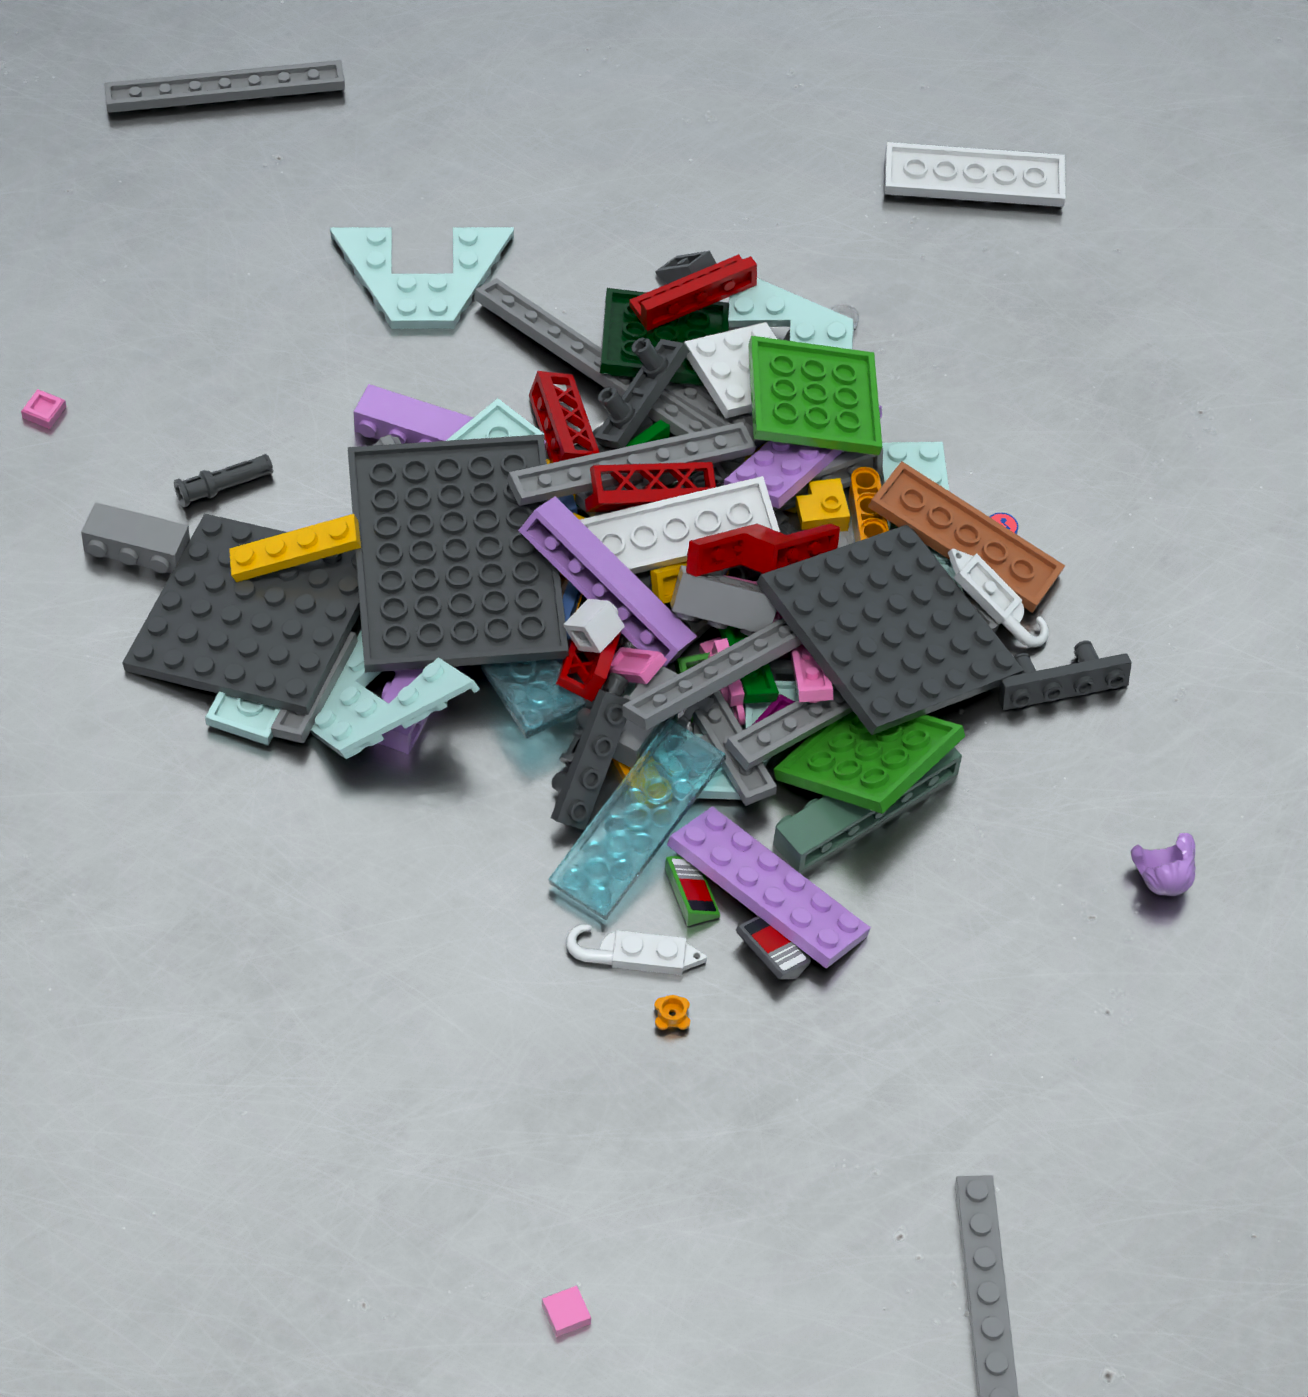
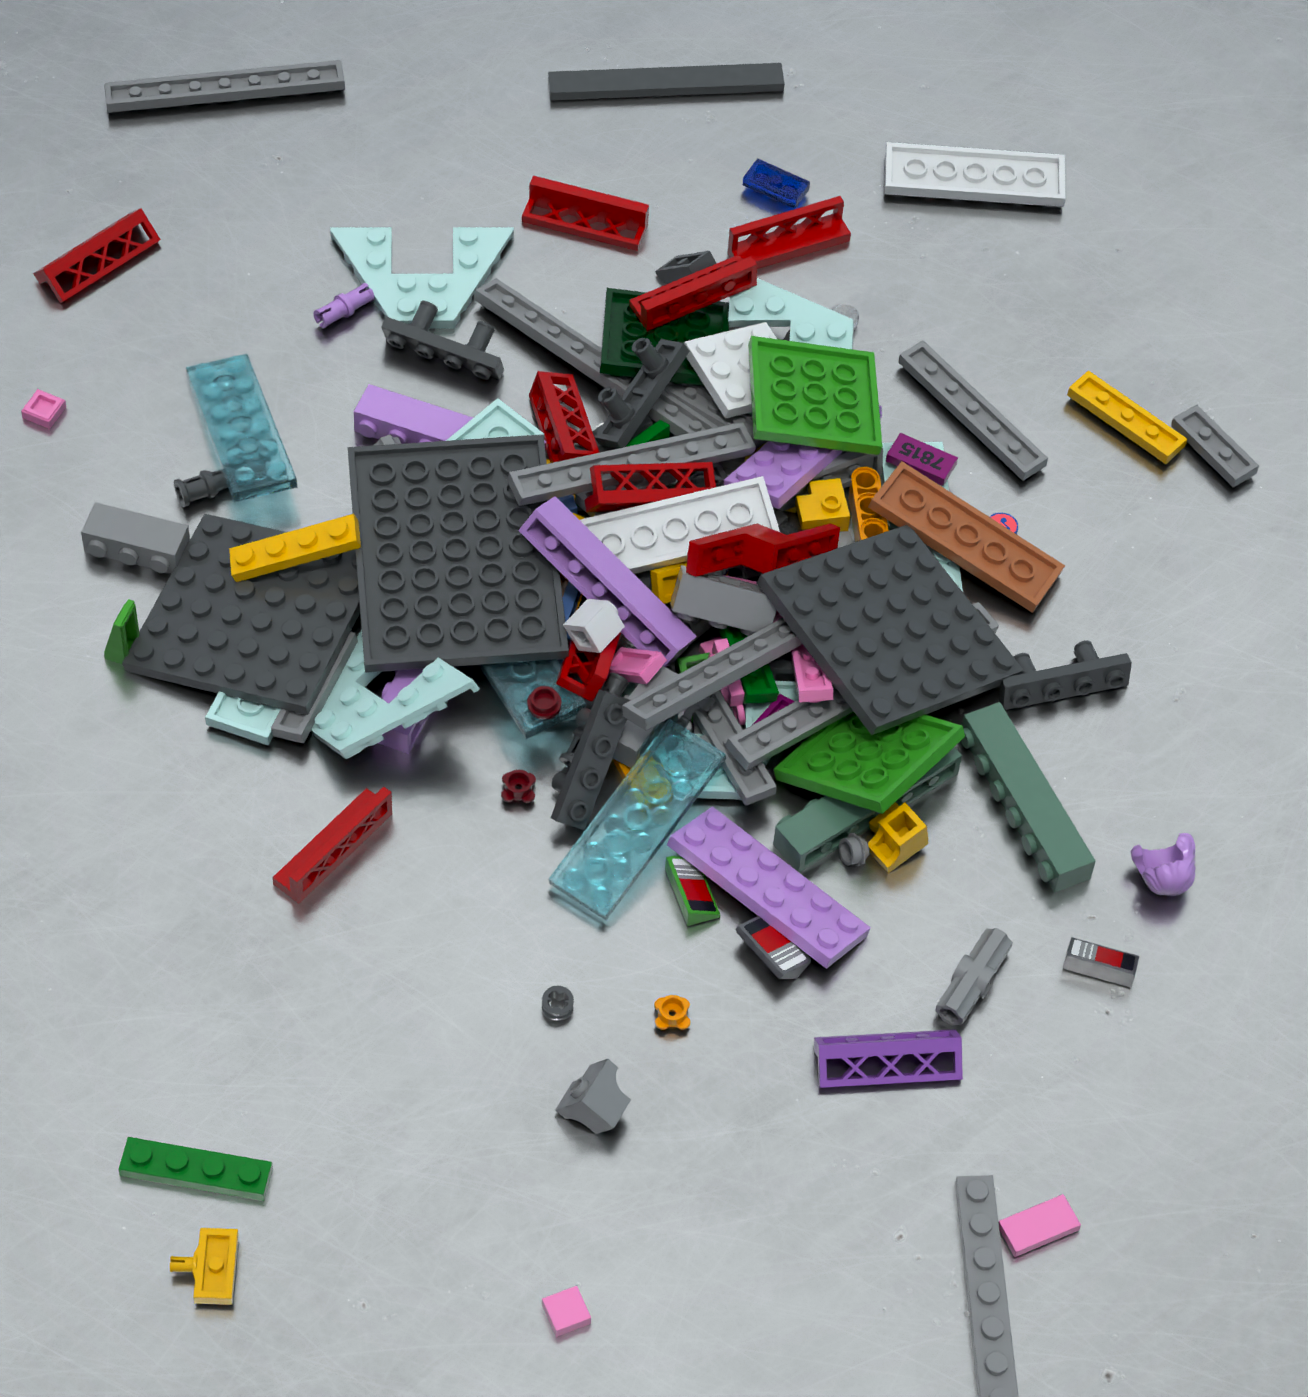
(94, 243): none -> red fence
(123, 633): none -> bright green slope
(195, 1168): none -> green plate
(211, 1266): none -> yellow plate
(241, 428): none -> clear light blue plate
(334, 844): none -> red fence
(343, 305): none -> lavender pin
(454, 354): none -> dark grey plate
(518, 778): none -> dark red plate
(544, 702): none -> dark red plate
(559, 994): none -> dark grey bush
(588, 208): none -> red fence
(595, 1098): none -> light grey brick
(637, 951): white plate -> none
(666, 81): none -> dark grey tile
(776, 183): none -> clear blue plate
(791, 240): none -> red fence
(853, 850): none -> light grey plate
(886, 1045): none -> medium lavender fence
(897, 836): none -> yellow brick
(922, 457): none -> magenta tile
(973, 410): none -> light grey plate
(973, 976): none -> light grey piece
(995, 596): white plate -> none
(1027, 798): none -> sand green brick
(1039, 1225): none -> bright pink tile
(1101, 962): none -> slope
(1127, 417): none -> yellow plate
(1215, 445): none -> light grey plate

